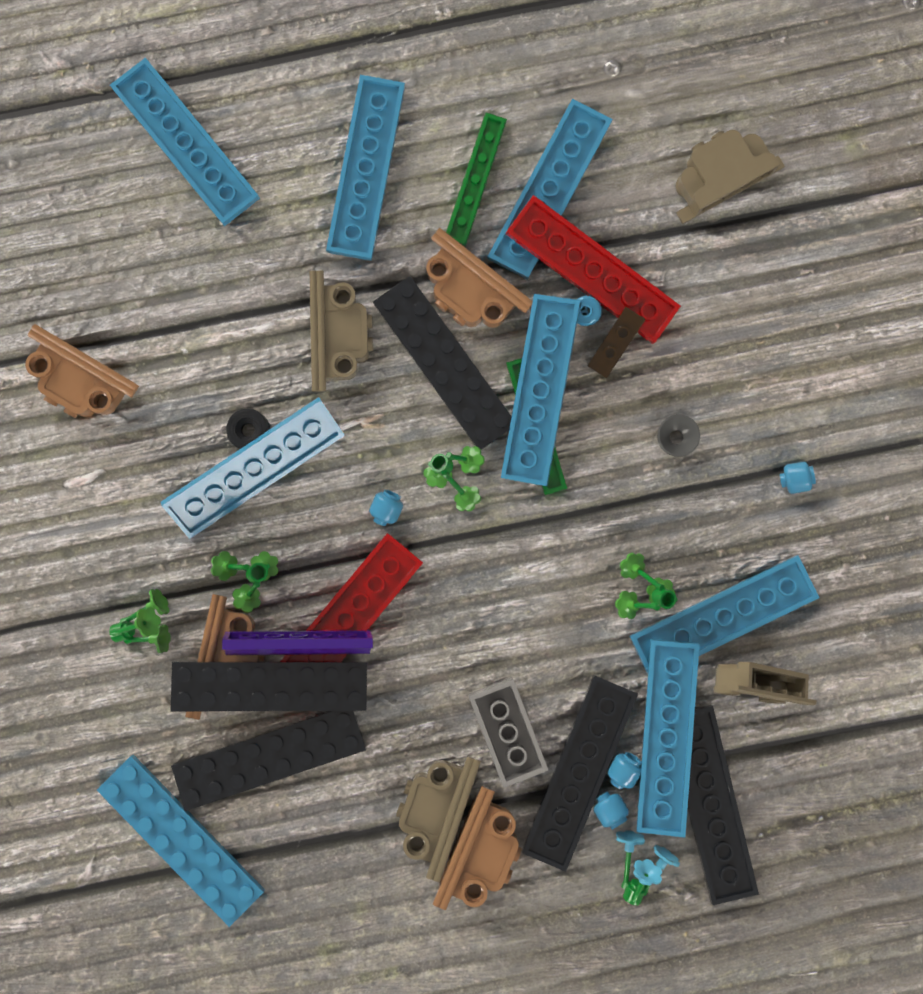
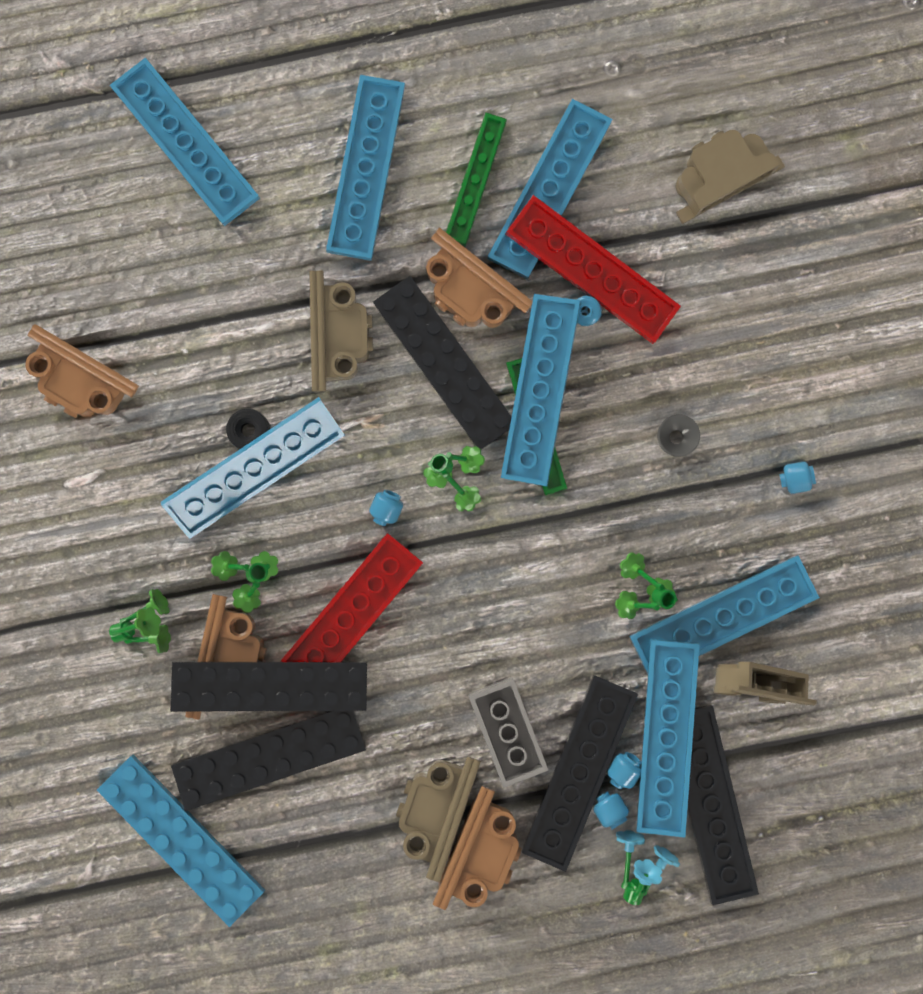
(297, 642): dark purple arch -> none
(616, 342): dark brown plate -> none

